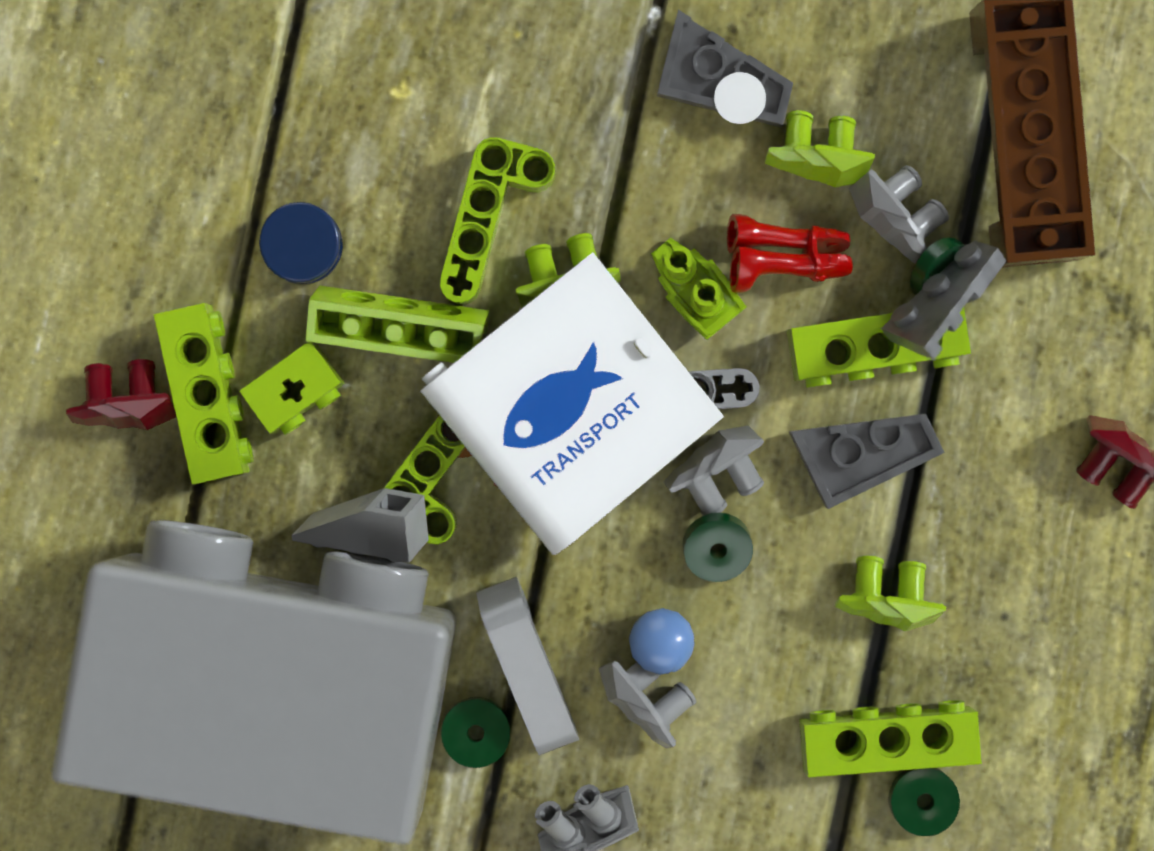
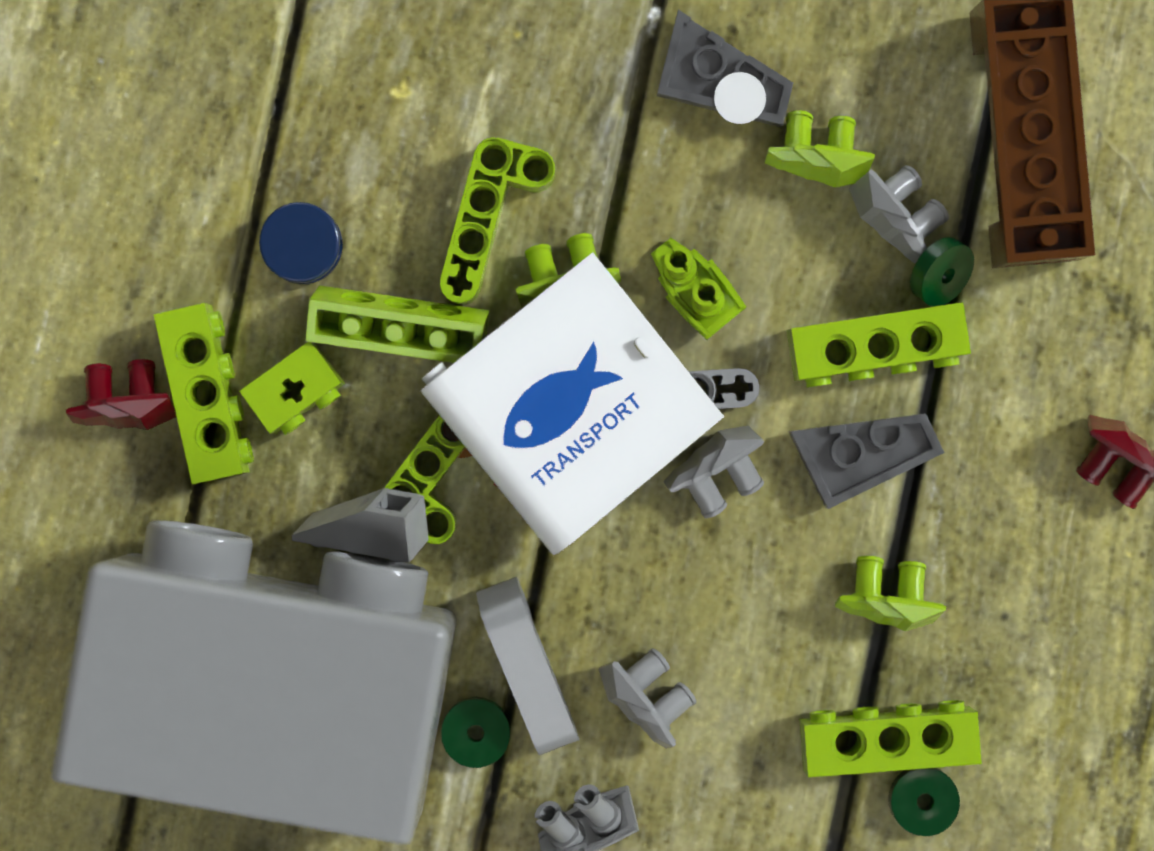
(661, 641): medium blue hair -> none
(712, 530): dark green piece -> none
(816, 261): red piece -> none
(938, 305): flat silver wing -> none

